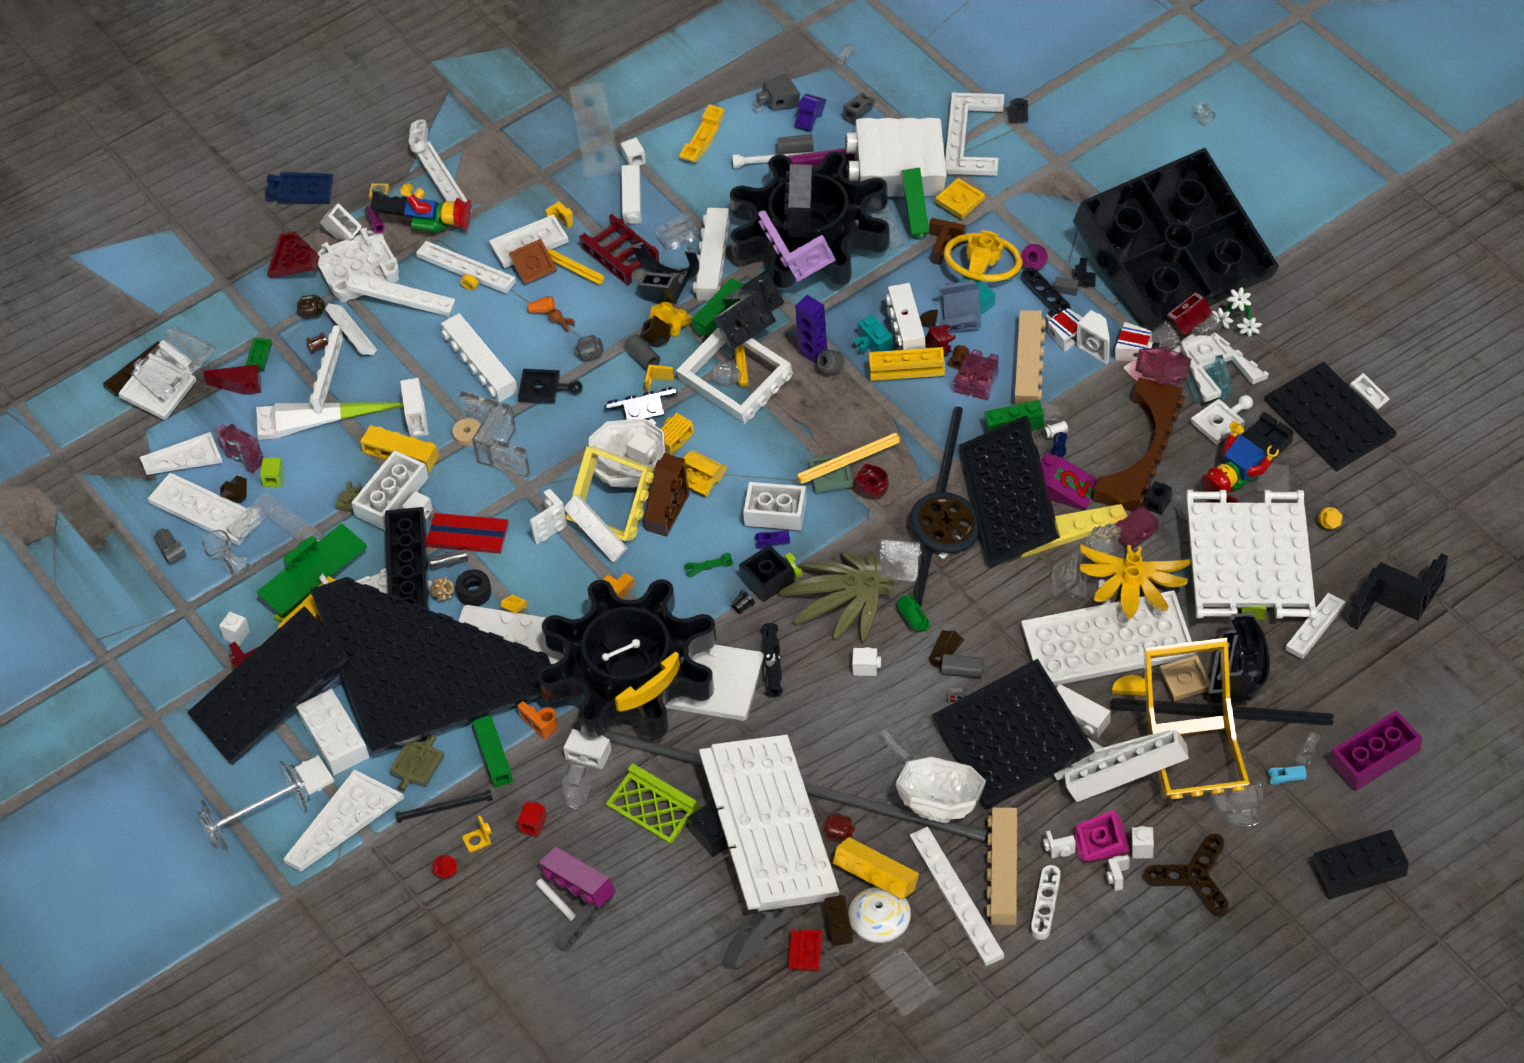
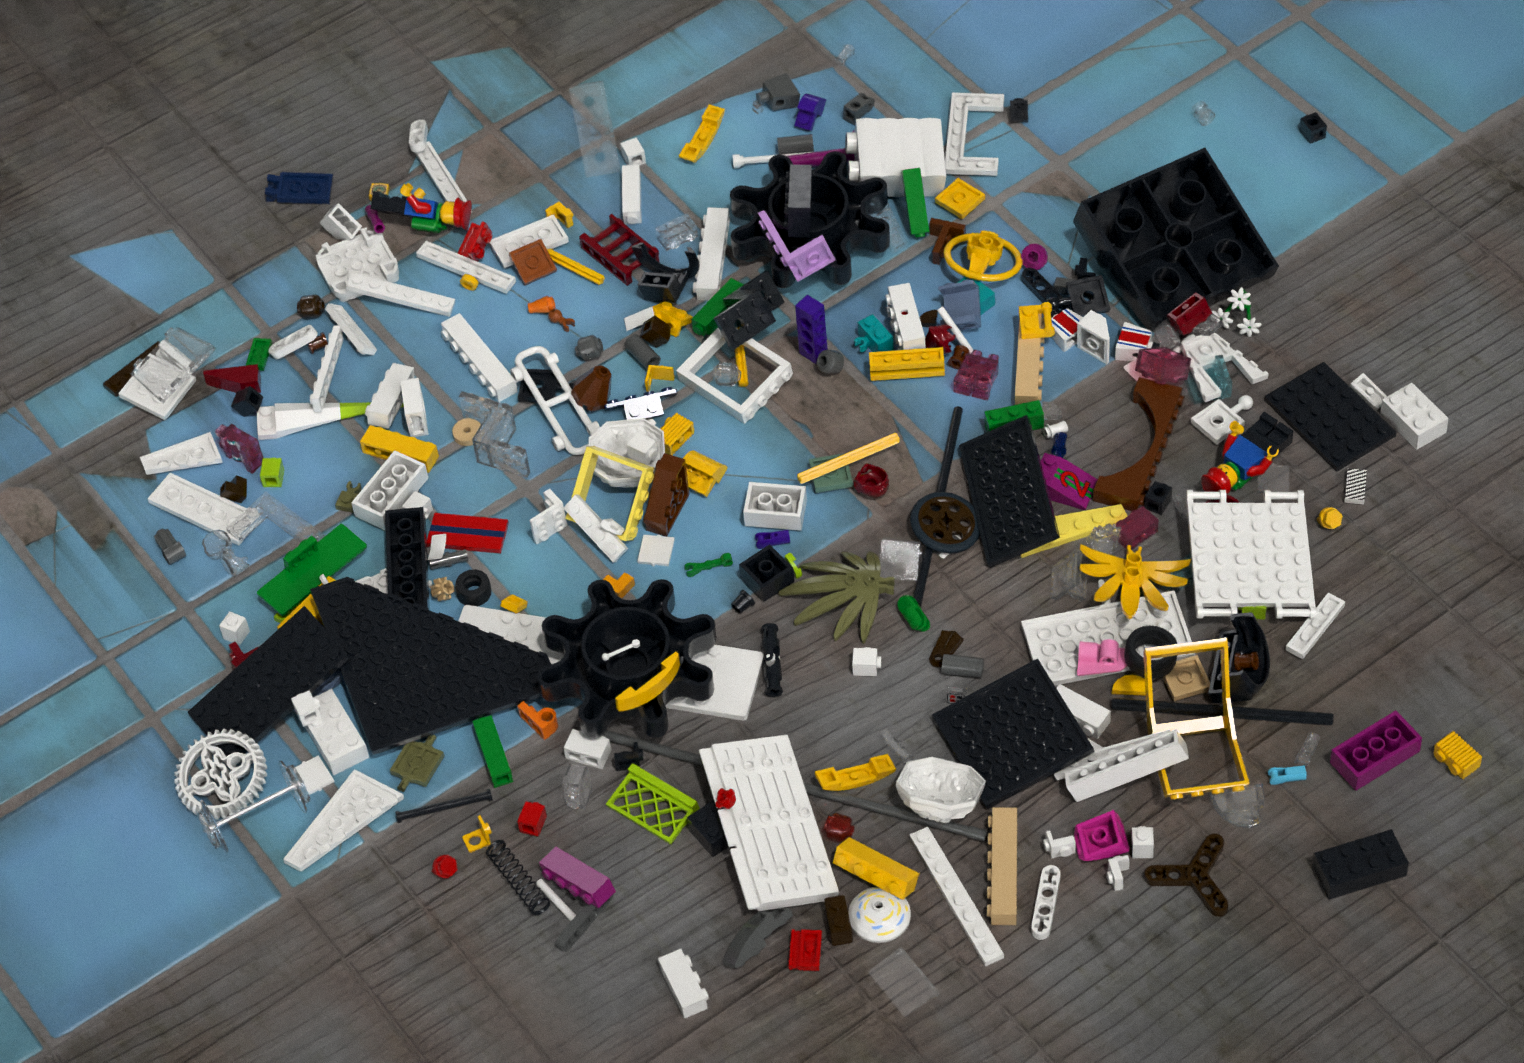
(206, 749): none -> white gear
(247, 401): none -> black brick
(292, 256): dark red plate -> none
(293, 342): none -> white beam
(306, 708): none -> white brick
(389, 397): none -> white brick
(437, 546): none -> white sticker
(476, 241): none -> red bracket
(519, 373): none -> white bar
(538, 912): none -> black piece
(593, 388): none -> reddish brown cone
(612, 526): none -> white tile
(625, 759): none -> black bracket
(638, 318): none -> white sticker
(656, 550): none -> white piece
(683, 983): none -> white brick
(725, 798): none -> red plate
(856, 776): none -> yellow slope
(955, 330): none -> white bar
(1030, 323): none -> yellow plate
(1079, 305): none -> black plate
(1100, 658): none -> bright pink panel
(1149, 635): none -> black tyre
(1246, 661): none -> reddish brown bush
(1313, 127): none -> black brick
(1355, 486): none -> tile
(1398, 591): black bracket -> none
(1414, 416): none -> white brick
(1457, 755): none -> yellow brick

